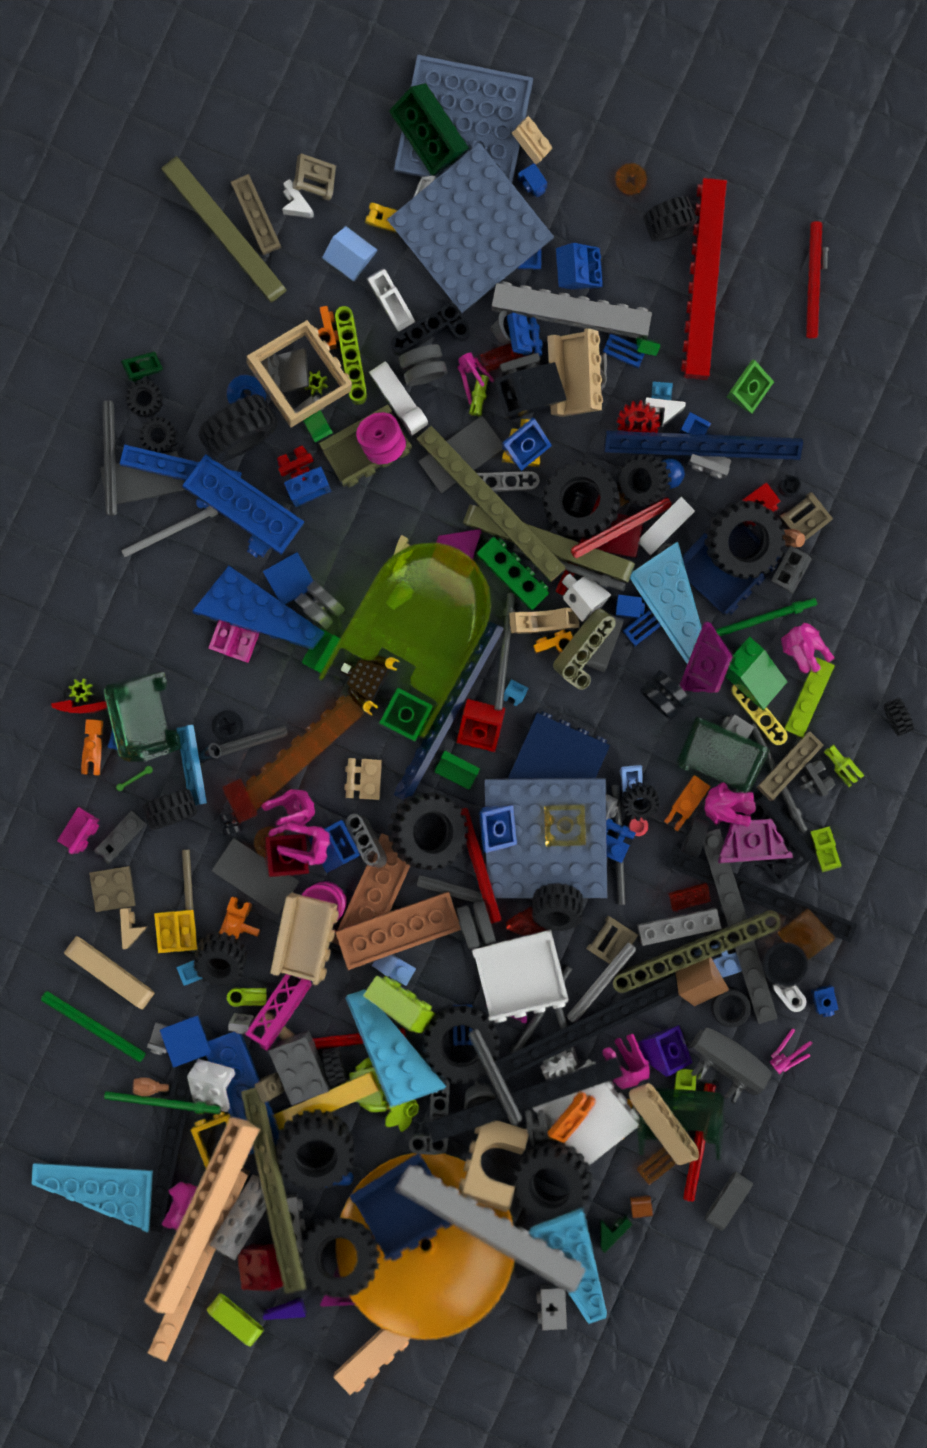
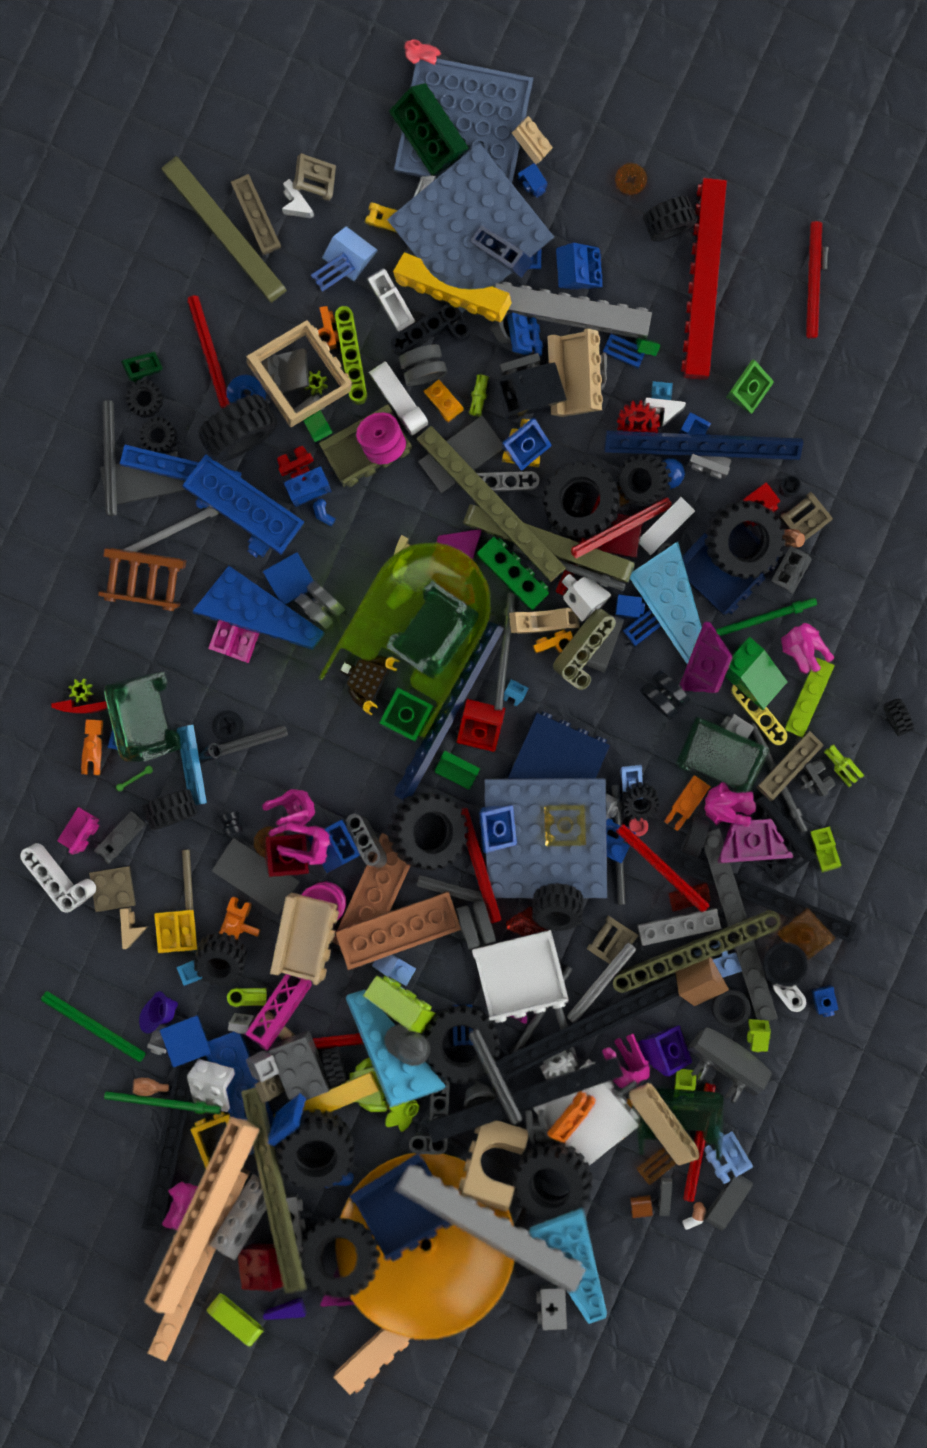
(37, 853): none -> white beam
(107, 1190): medium azure wing -> none
(109, 972): tan beam -> none
(154, 562): none -> dark orange fence
(156, 1012): none -> dark purple piece
(208, 350): none -> red axle
(240, 800): clear red plate -> none
(262, 1066): none -> light grey brick
(286, 1119): none -> blue tile
(303, 750): clear orange brick -> none
(319, 281): none -> blue tile
(320, 512): none -> blue arm
(321, 653): green panel -> none
(370, 778): tan plate -> none
(407, 1045): none -> dark grey piece
(416, 51): none -> coral plate
(434, 631): none -> clear green windscreen
(443, 400): none -> light orange plate
(470, 364): dark pink plant -> none
(488, 302): none -> yellow arch
(492, 359): clear red plate -> none
(501, 251): none -> dark blue slope
(610, 1236): dark green slope -> none
(621, 1092): none -> dark grey piece
(662, 868): none -> red axle
(665, 1196): none -> dark grey beam
(697, 1217): none -> arm
(734, 1155): none -> light blue plate
(758, 1035): none -> lime brick
(781, 1062): dark pink plant -> none

